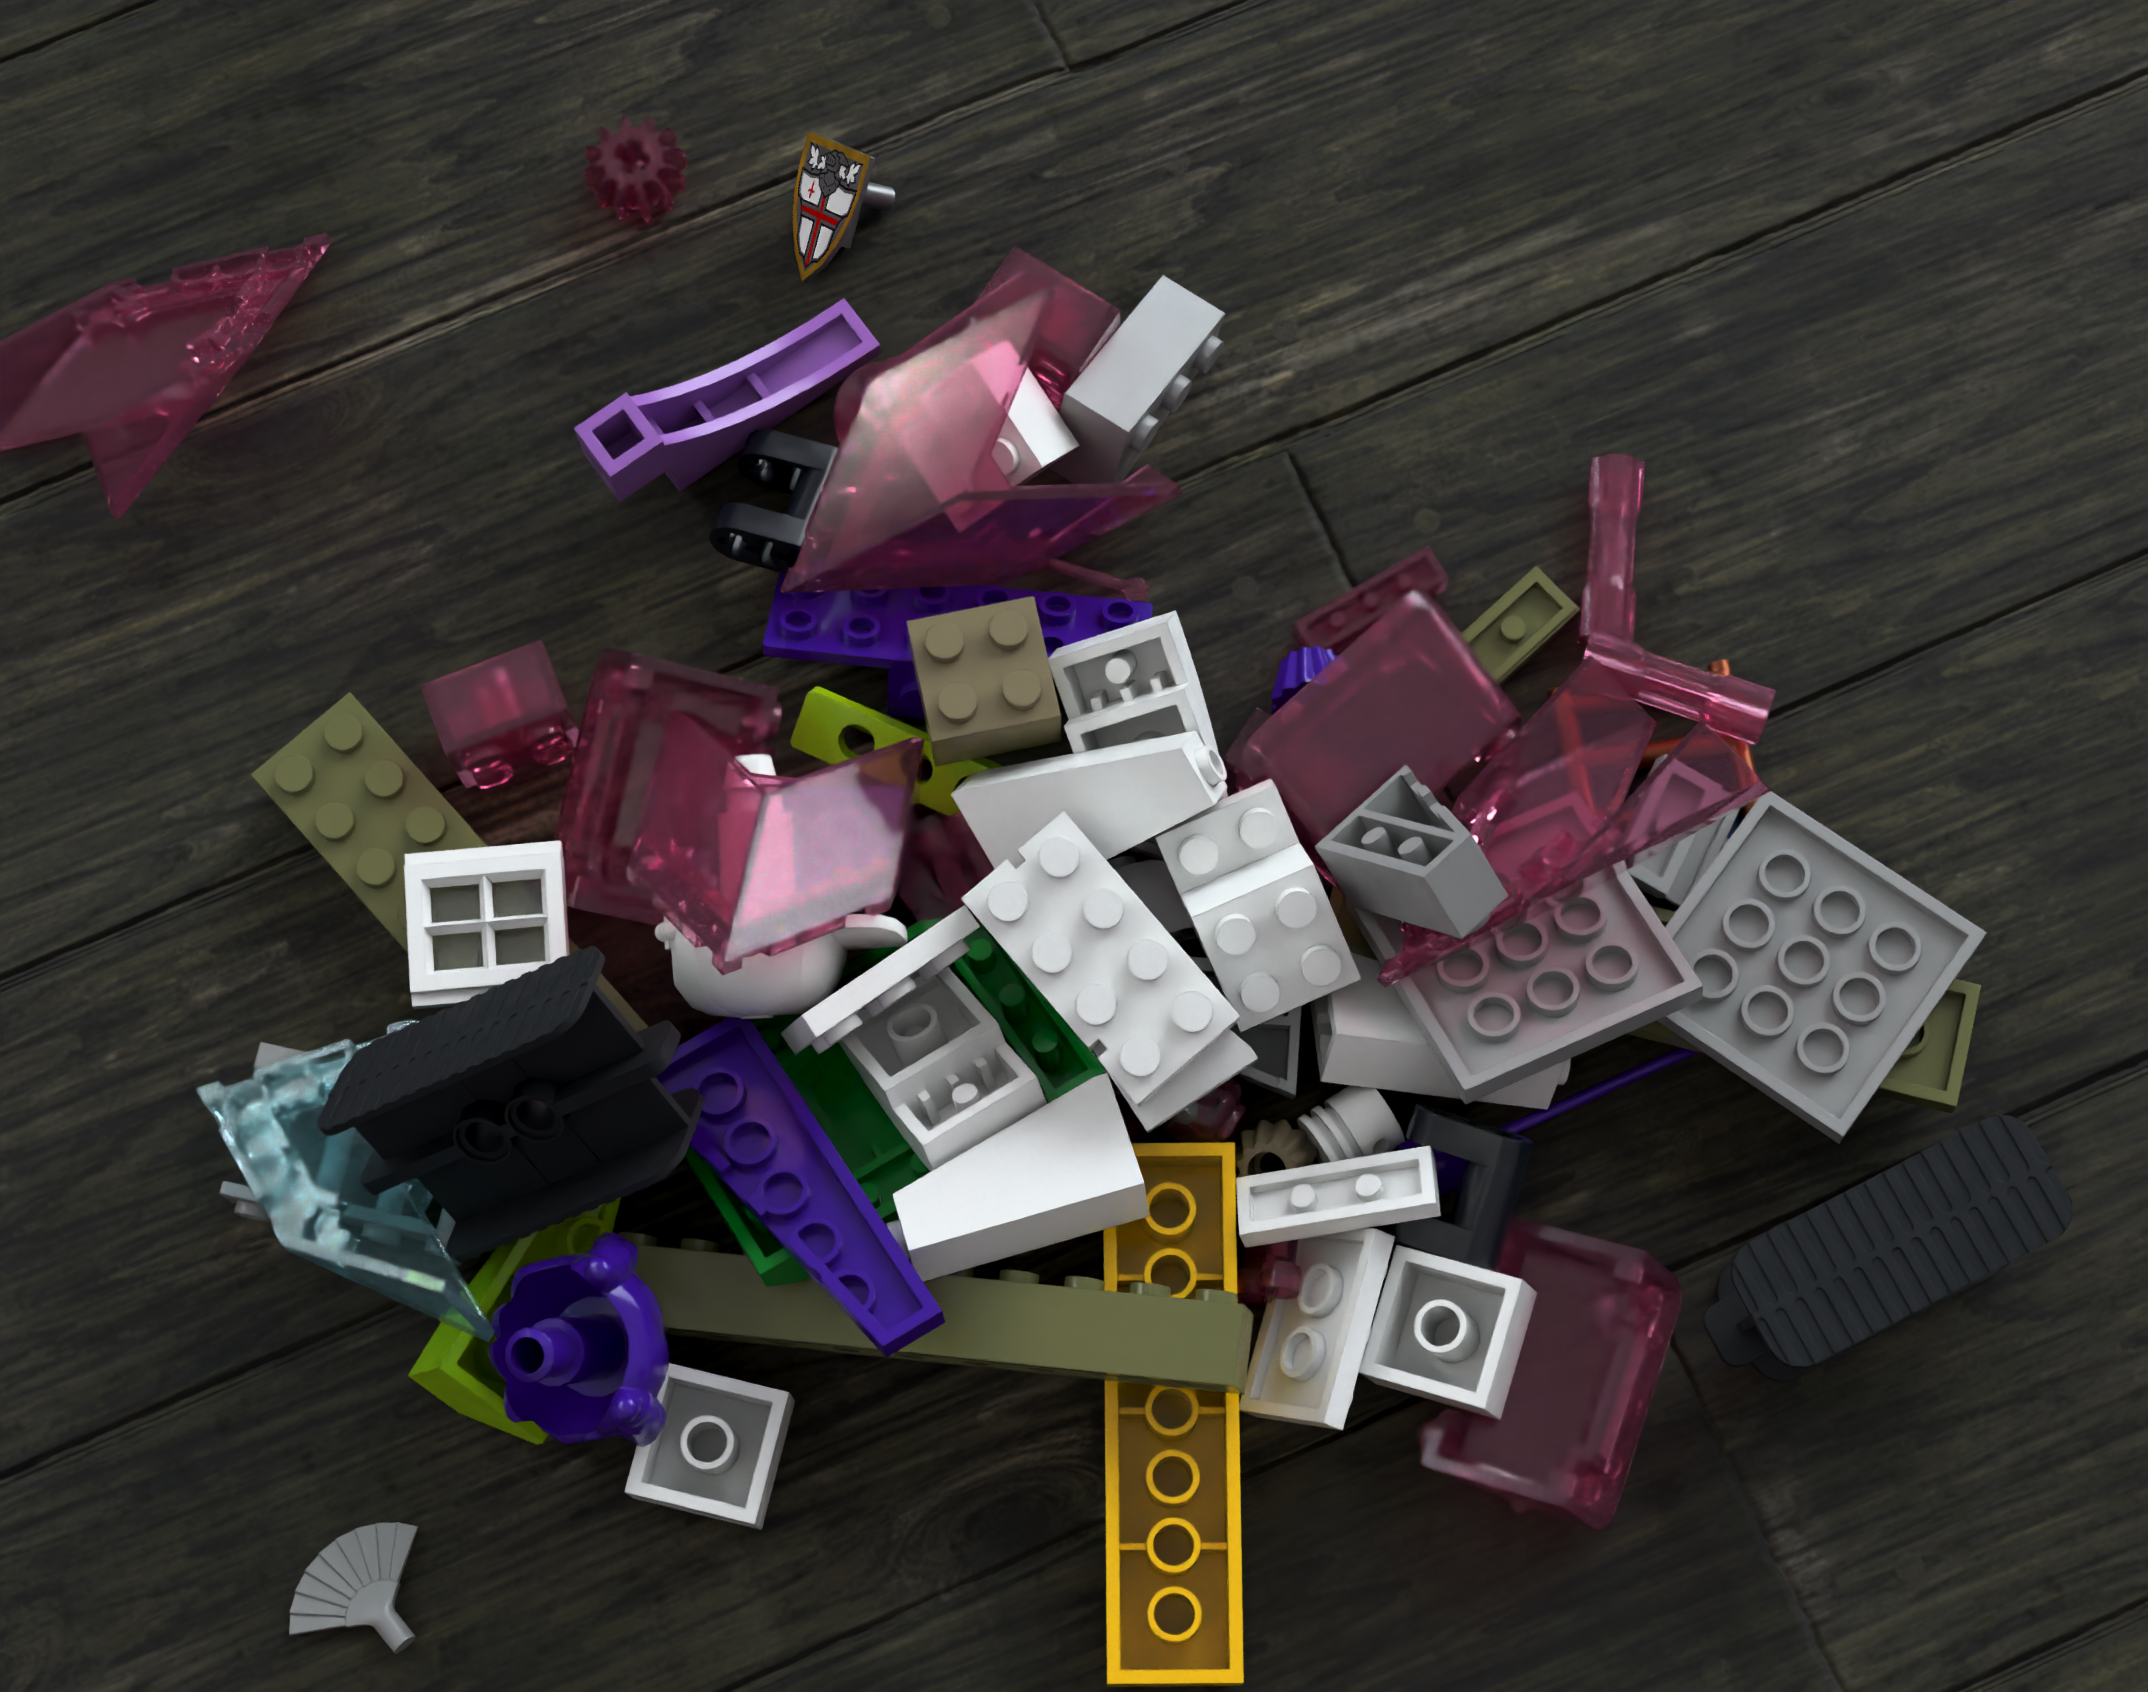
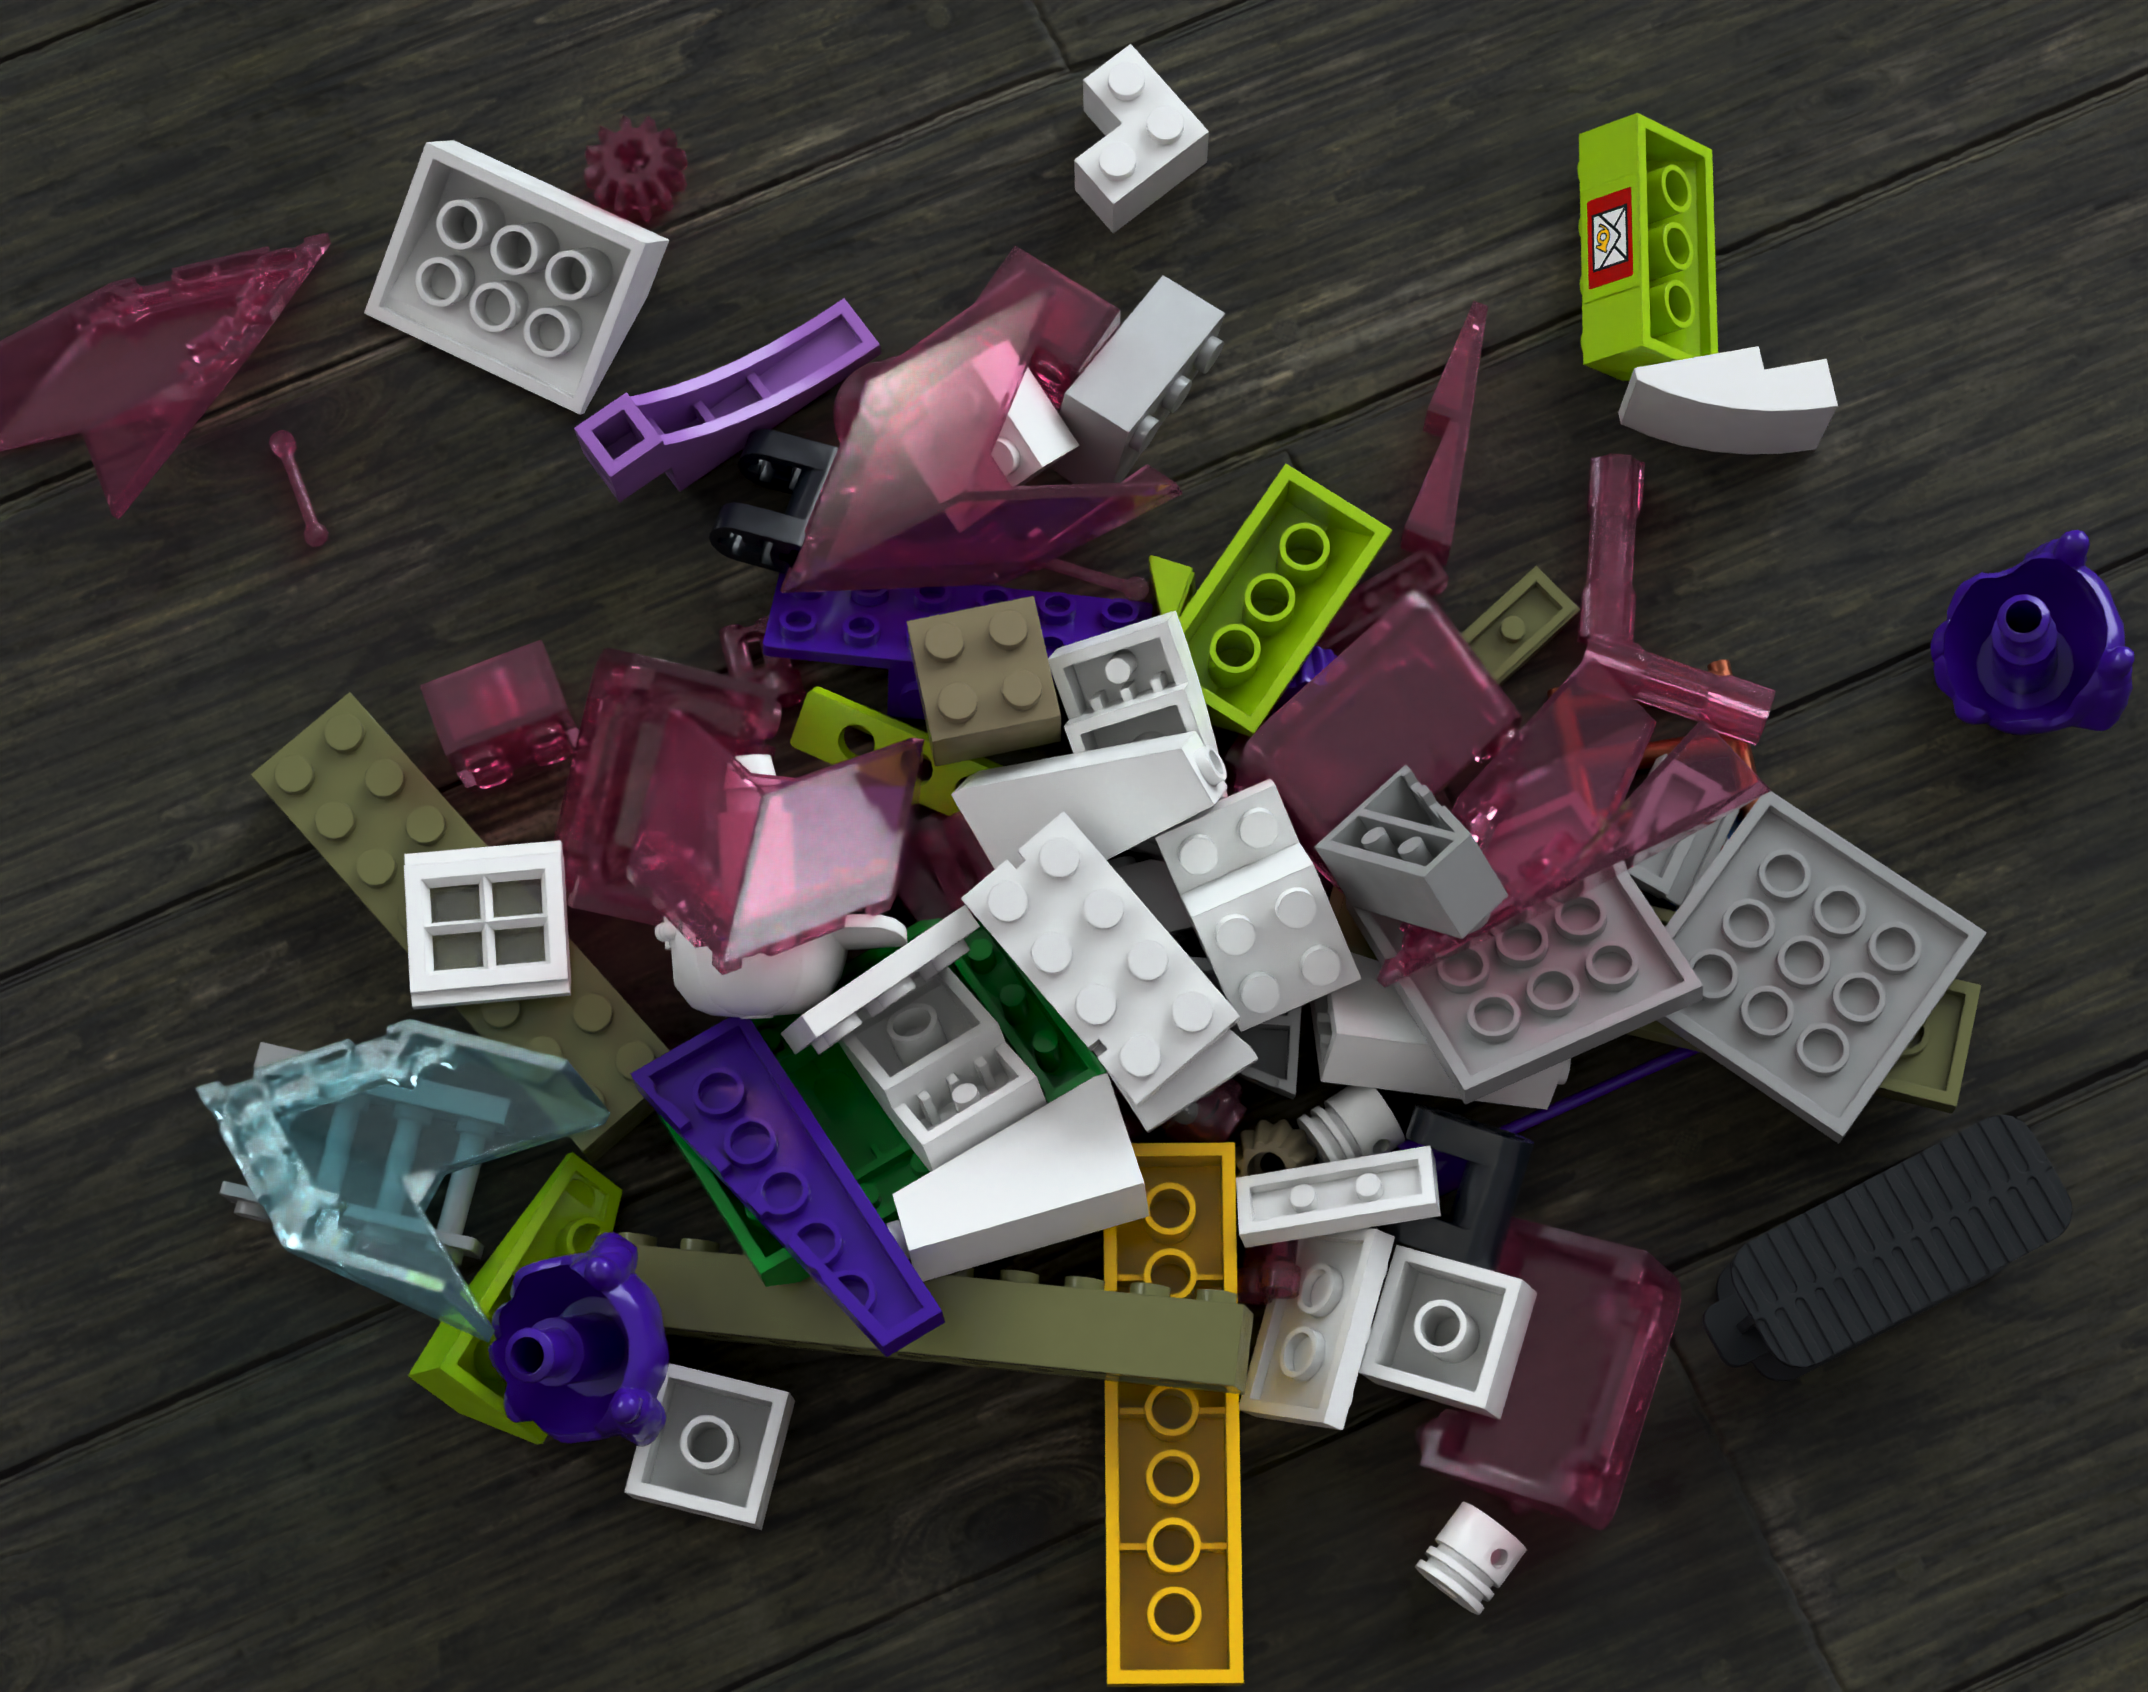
(284, 446): none -> clear pink hinge
(357, 1584): light grey hand -> none
(513, 274): none -> white slope
(518, 1105): black piece -> none
(777, 672): none -> clear pink piece
(828, 200): shield -> none
(1147, 141): none -> white brick
(1171, 585): none -> lime slope
(1275, 596): none -> lime slope
(1449, 418): none -> clear pink slope
(1471, 1557): none -> white piece
(1645, 247): none -> lime slope
(1731, 403): none -> white slope
(2035, 645): none -> dark purple piece

